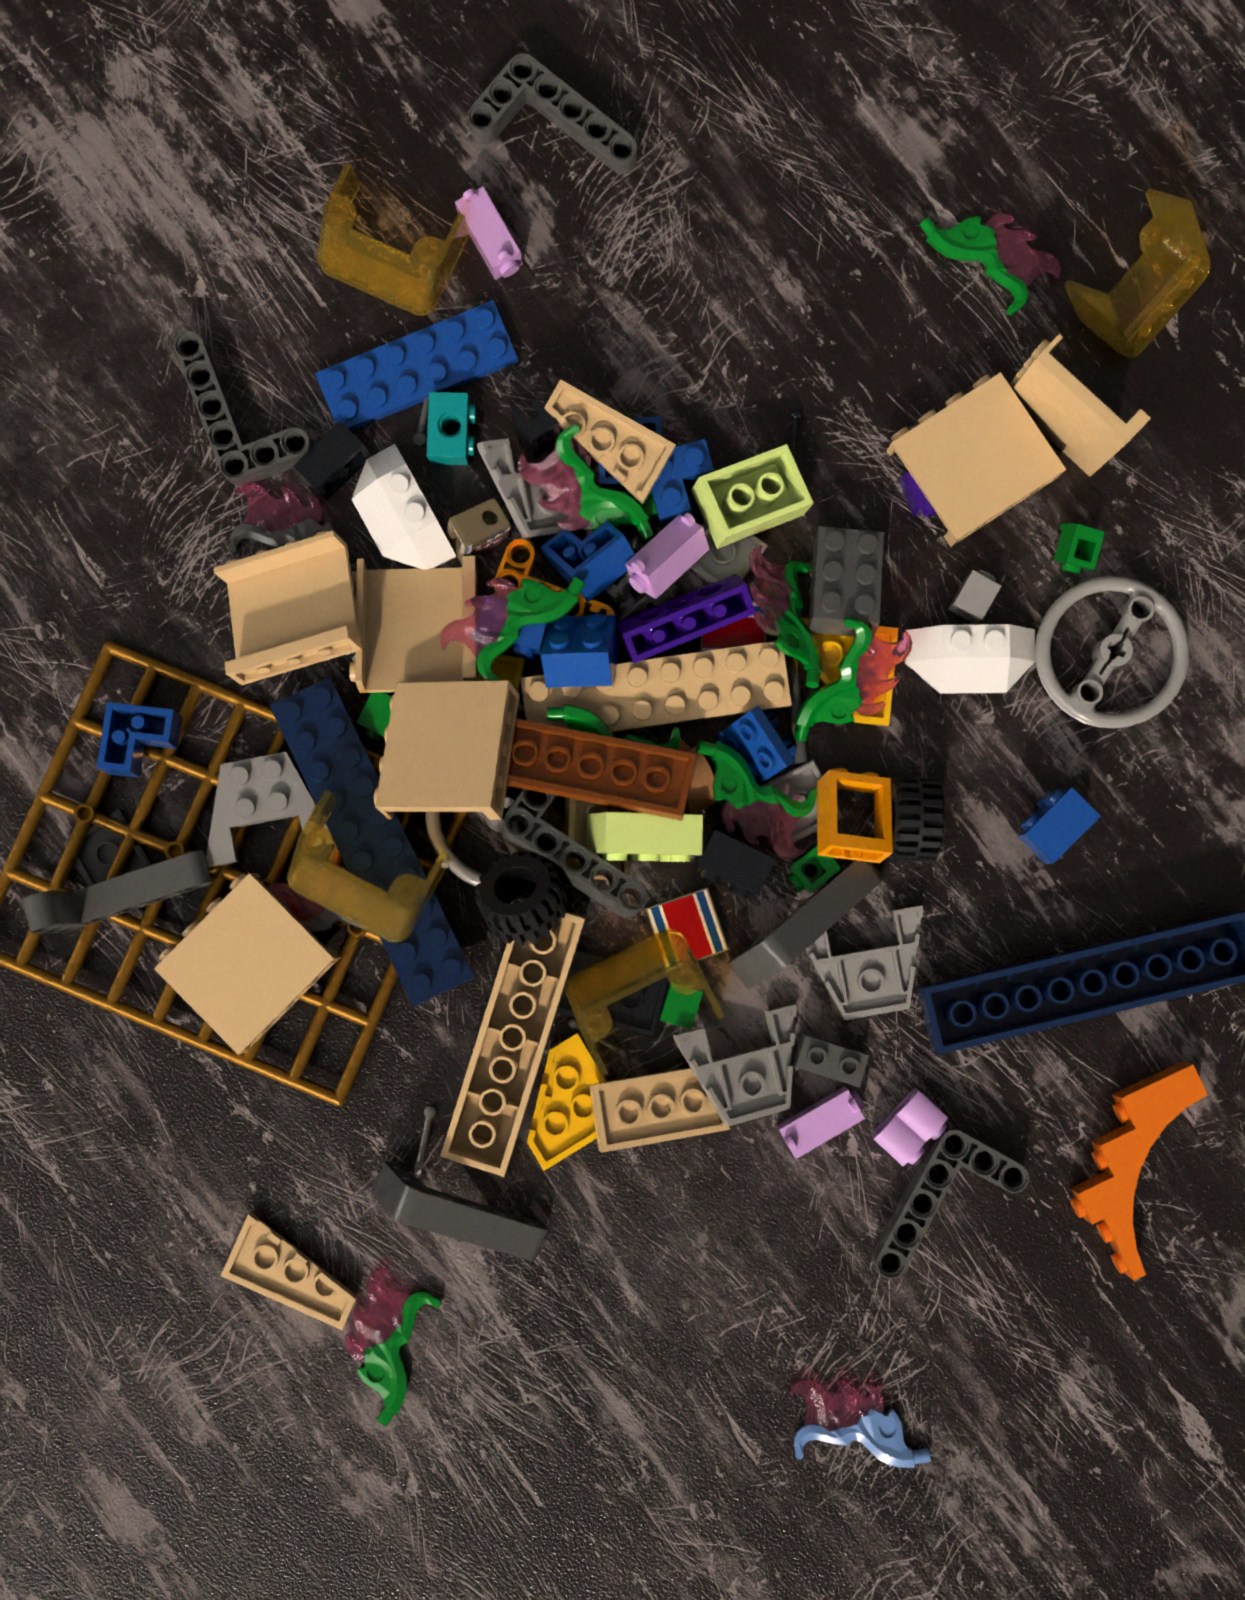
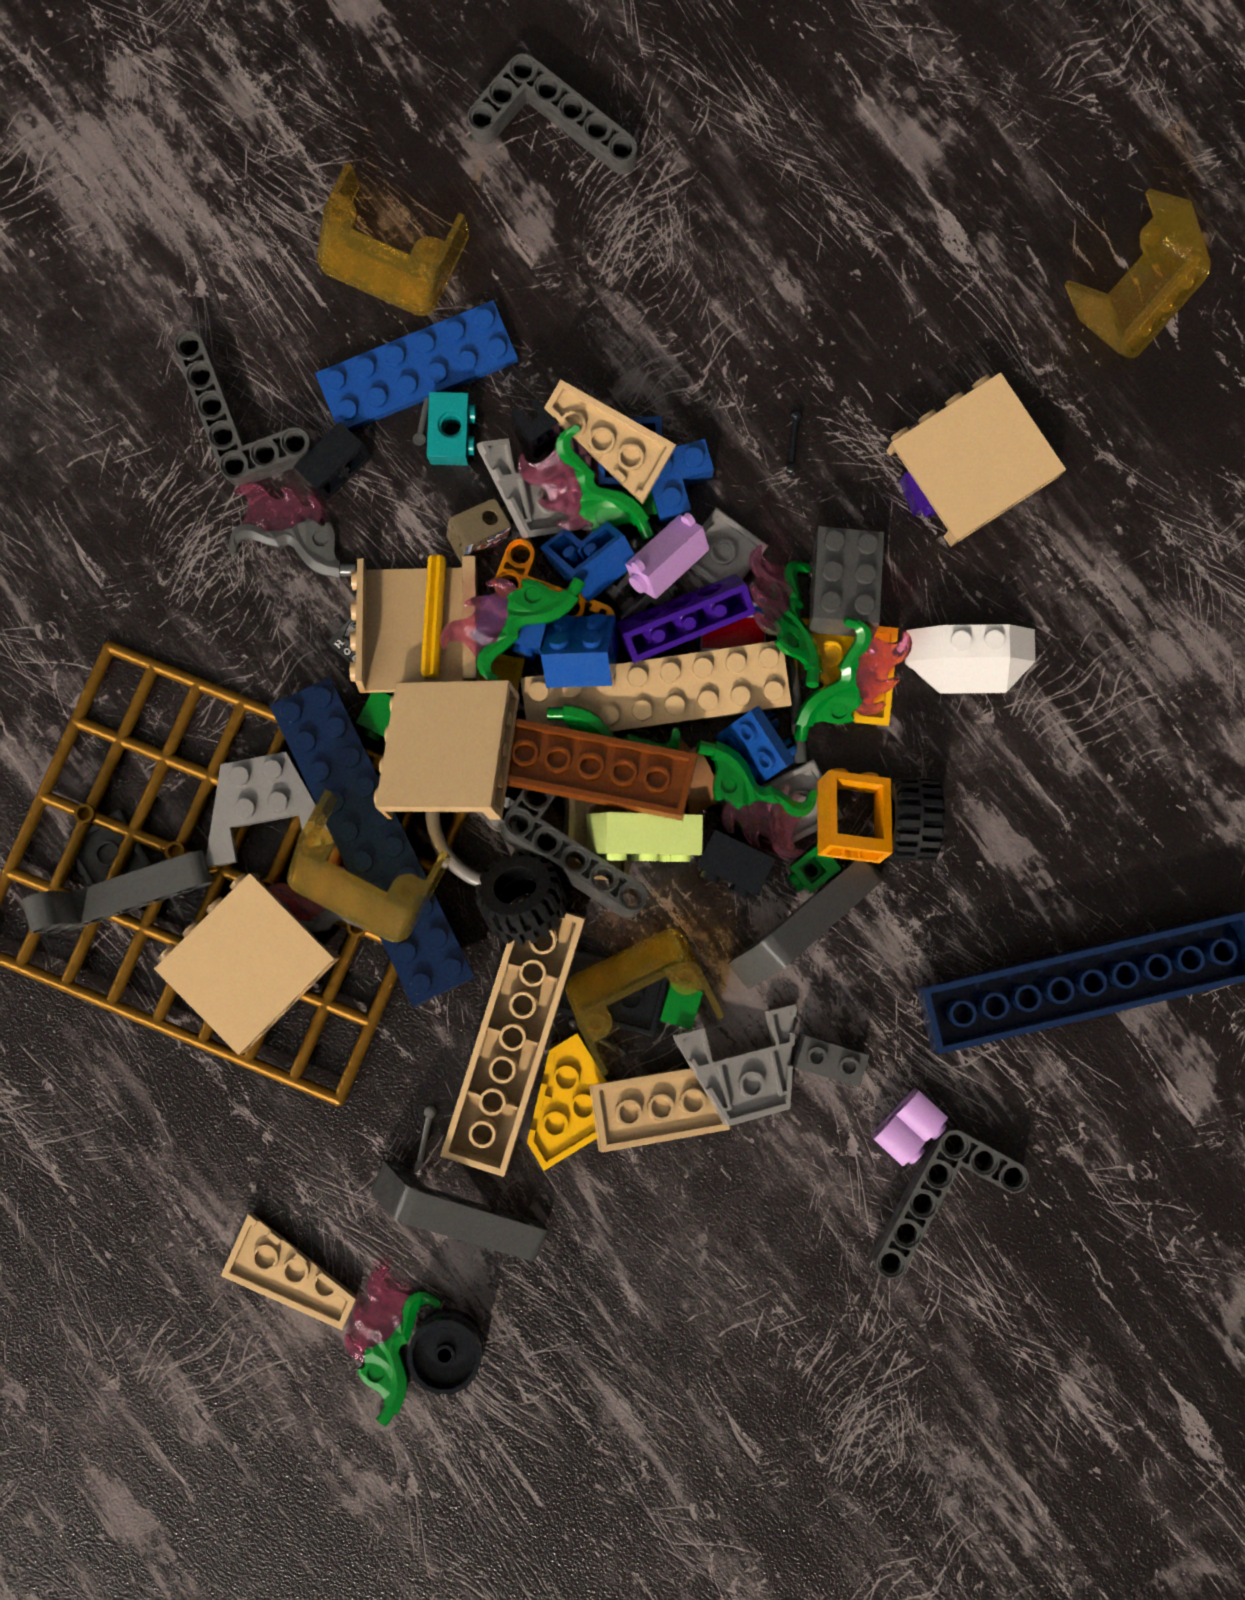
(127, 733): blue brick -> none
(290, 607): tan panel -> none
(399, 513): white wedge -> none
(433, 616): none -> yellow axle
(440, 1371): none -> black wheel
(489, 233): lavender brick -> none
(695, 918): tile -> none
(751, 496): yellowish green brick -> none
(822, 1121): lavender brick -> none
(851, 1417): piece -> none
(875, 978): light grey wing -> none
(975, 596): light grey brick -> none
(999, 249): piece -> none
(1057, 824): blue brick -> none
(1071, 412): tan panel -> none
(1078, 547): green brick -> none
(1121, 1153): orange arch -> none
(1150, 601): light grey piece -> none

